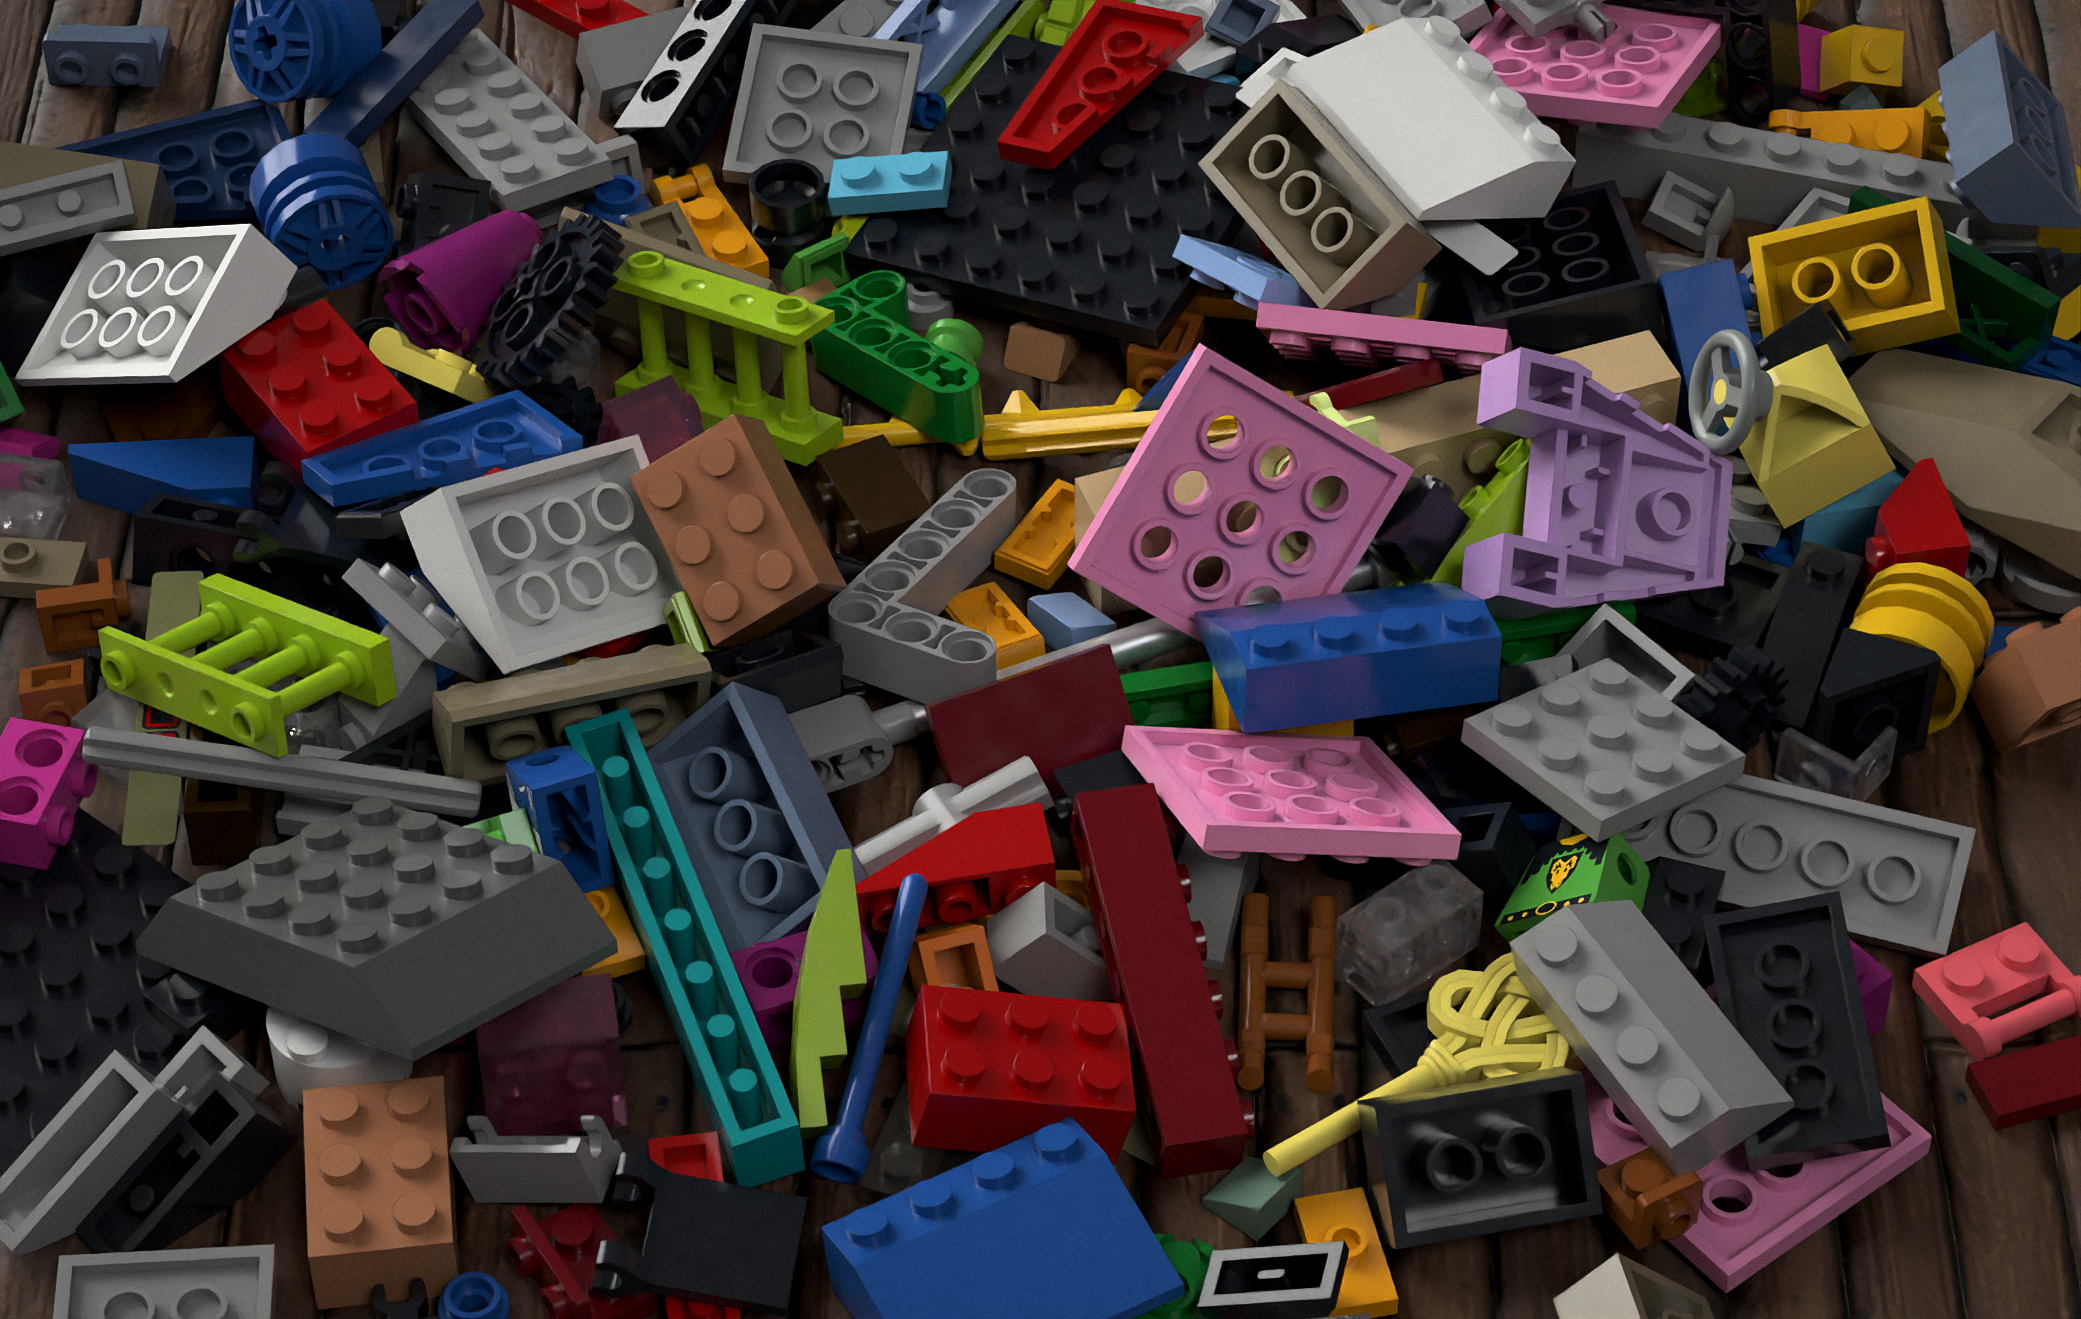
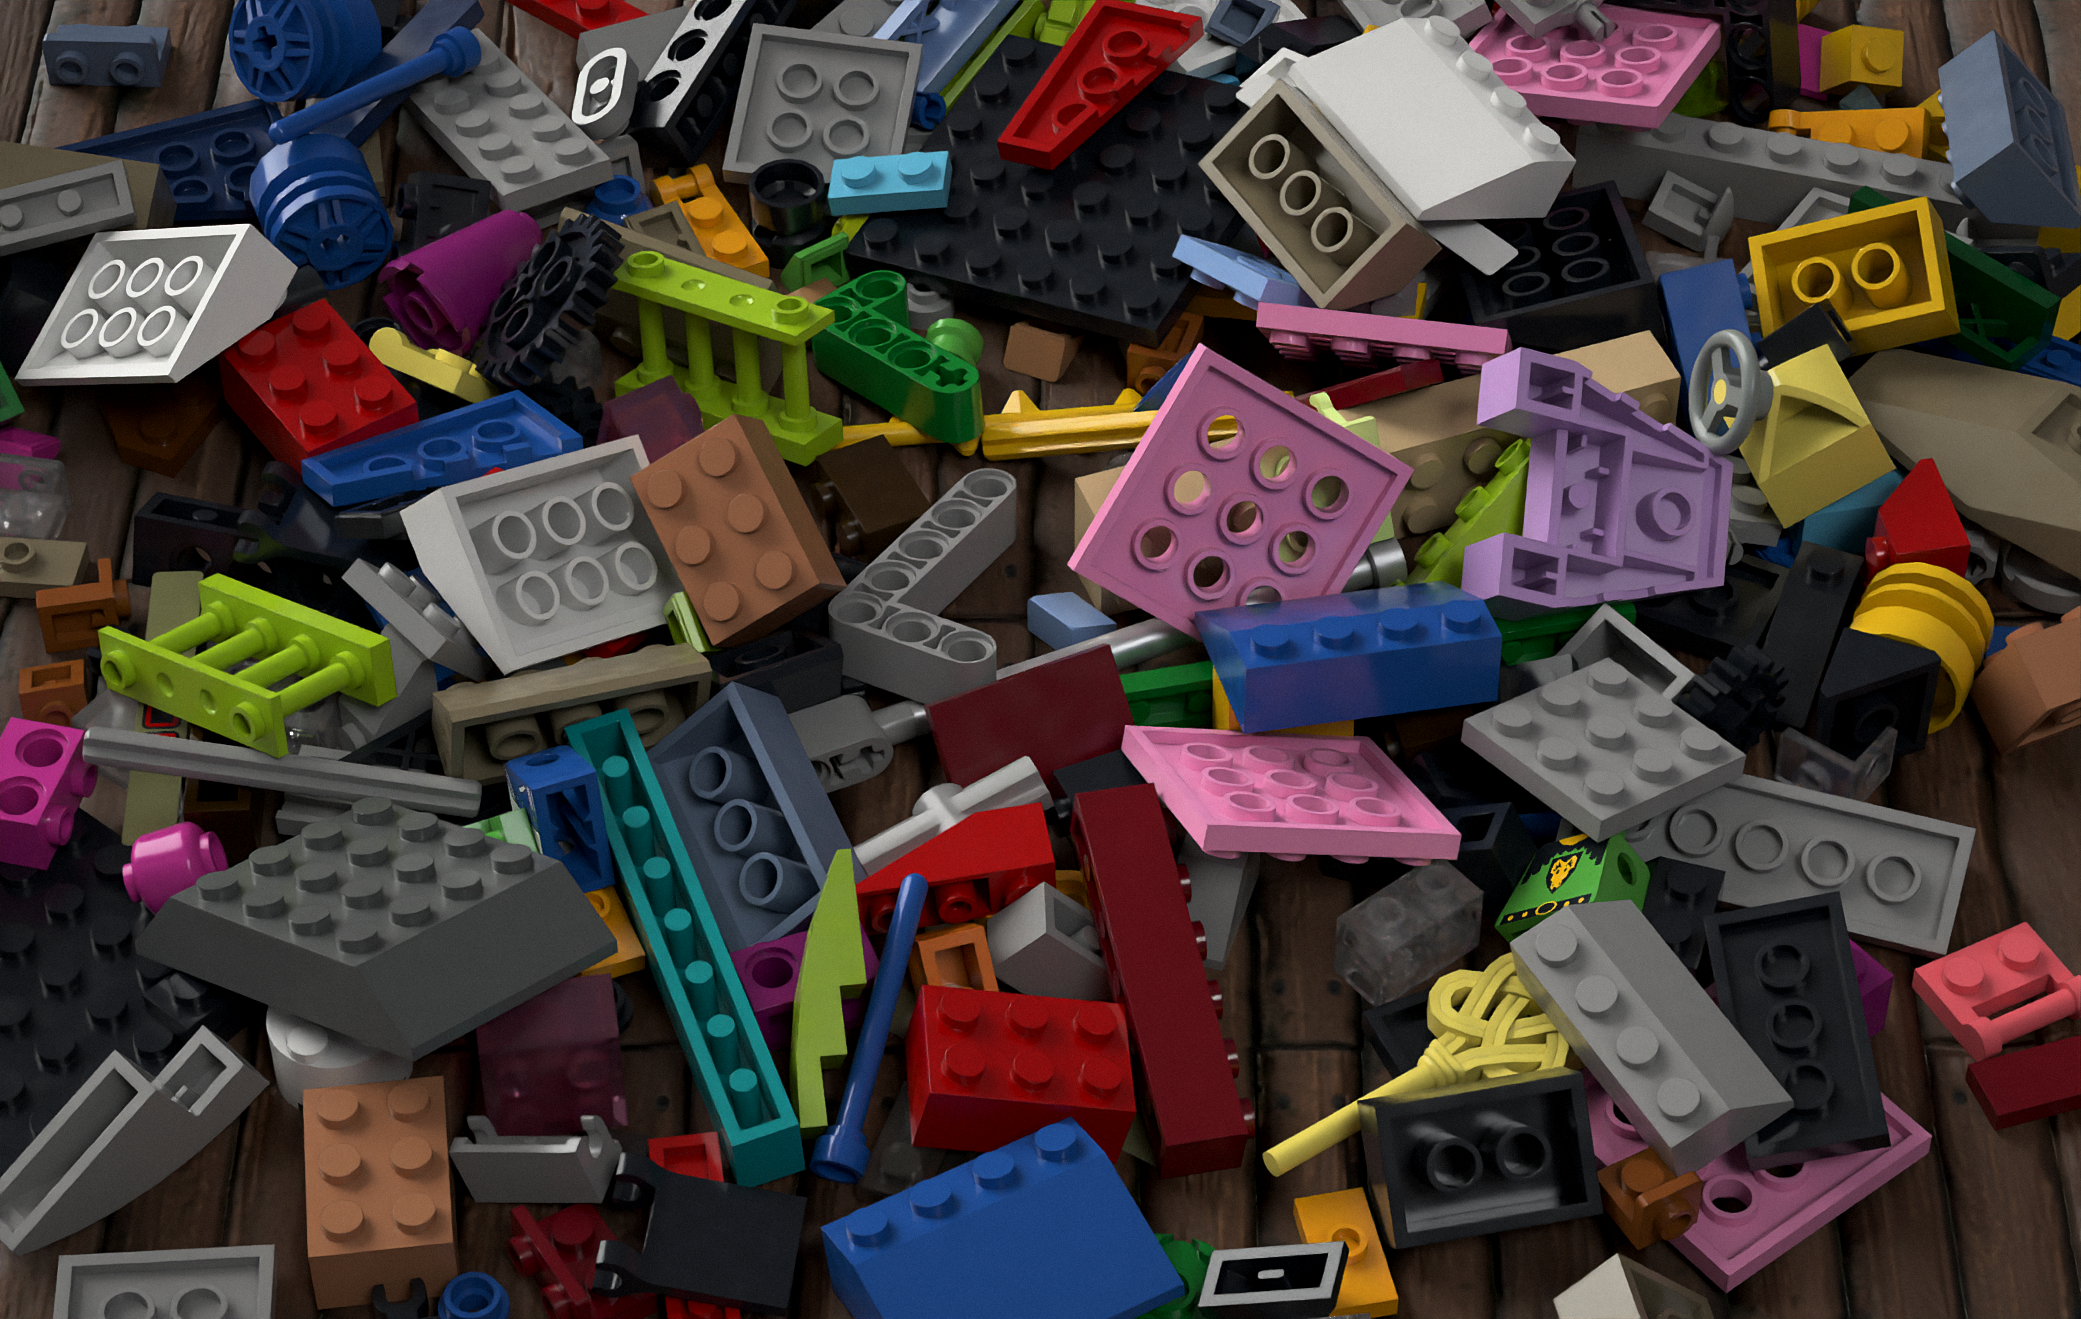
(171, 862): none -> dark pink head
(191, 1171): black slope -> none
(199, 468): blue slope -> none
(450, 54): none -> blue piece
(605, 94): none -> light grey plate
(995, 614): light orange plate -> none
(1043, 539): light orange plate -> none
(1254, 1197): sand green slope -> none
(1315, 976): dark orange piece -> none
(1419, 528): black brick -> none

